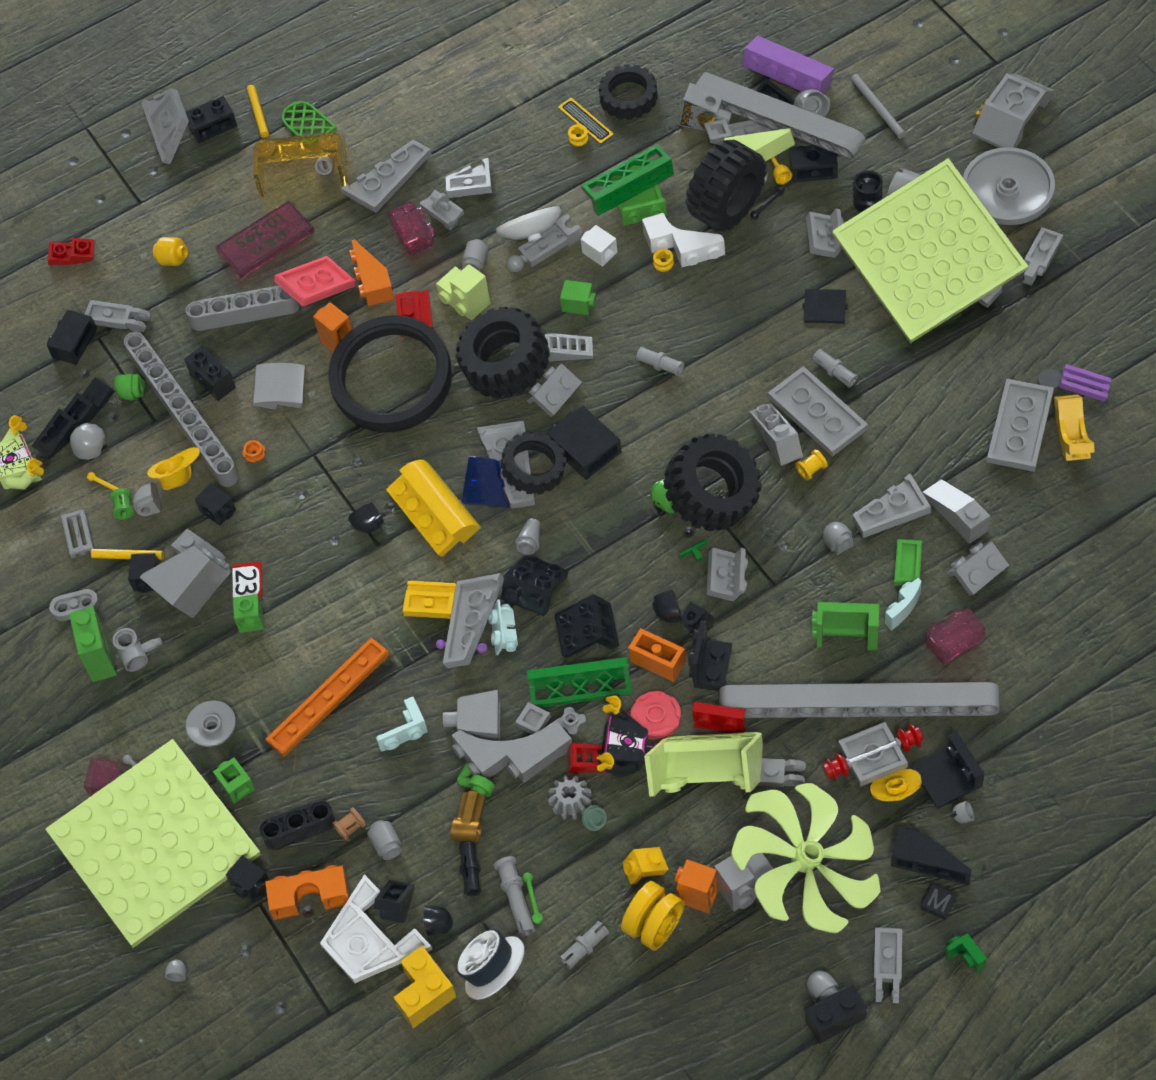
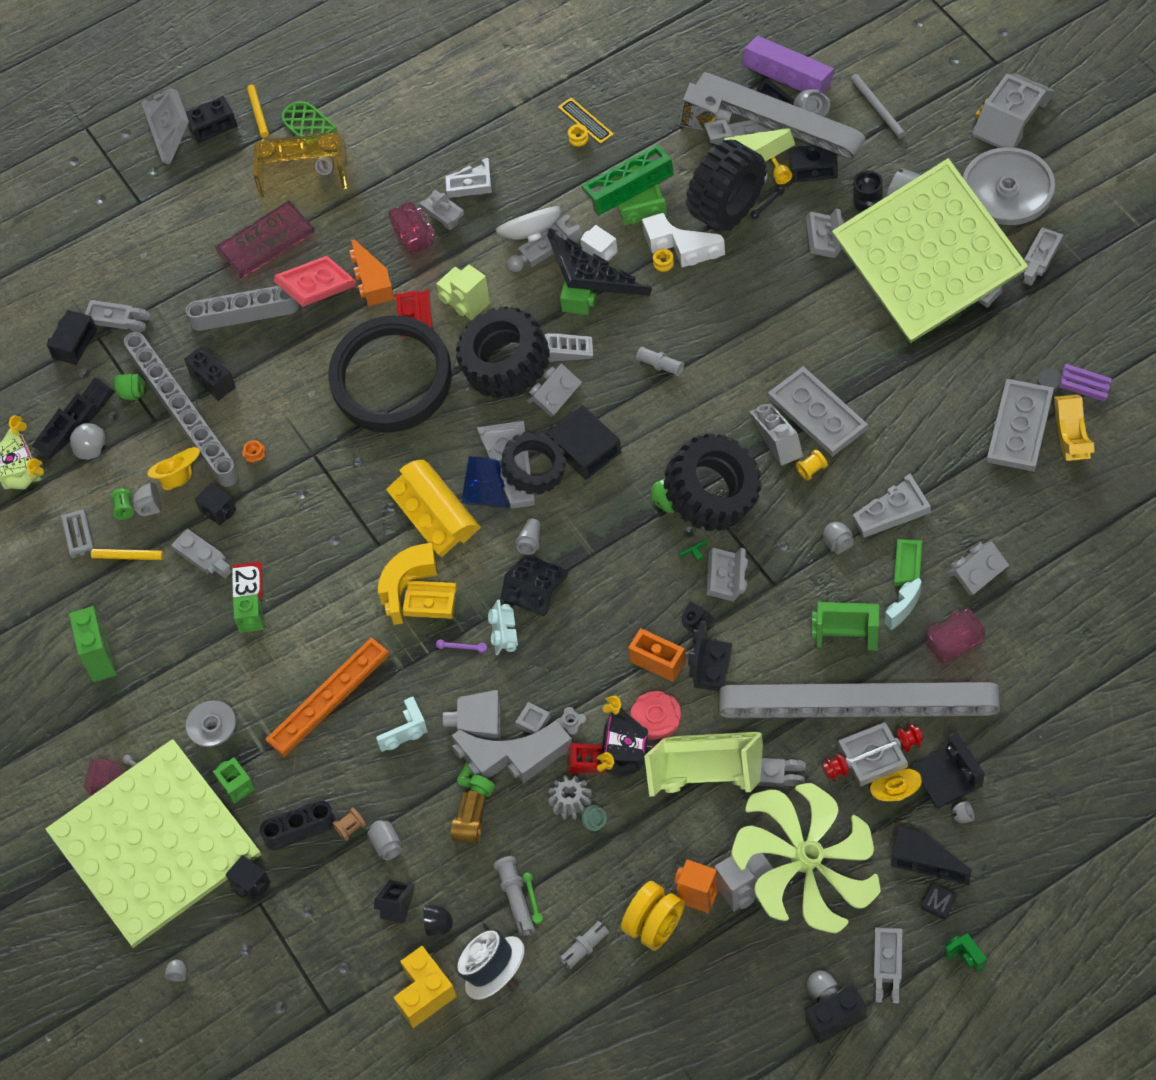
(71, 253): red slope -> none
(73, 602): light grey plate -> none
(92, 477): yellow hinge -> none
(133, 655): light grey piece -> none
(138, 565): black brick -> none
(170, 251): yellow head -> none
(187, 579): light grey slope -> none
(278, 385): light grey slope -> none
(286, 892): orange arch -> none
(331, 325): orange piece -> none
(359, 944): white wing -> none
(366, 518): black piece -> none
(384, 181): light grey wing -> none
(406, 566): none -> yellow arch
(469, 615): light grey wing -> none
(469, 869): black pin -> none
(475, 254): light grey brick -> none
(578, 674): green fence -> none
(586, 624): black bracket -> none
(590, 271): none -> black tile
(626, 75): black tyre -> none
(644, 863): yellow bracket -> none
(667, 607): black piece -> none
(718, 718): red plate -> none
(824, 306): black piece -> none
(834, 368): light grey pin -> none
(959, 510): light grey slope -> none

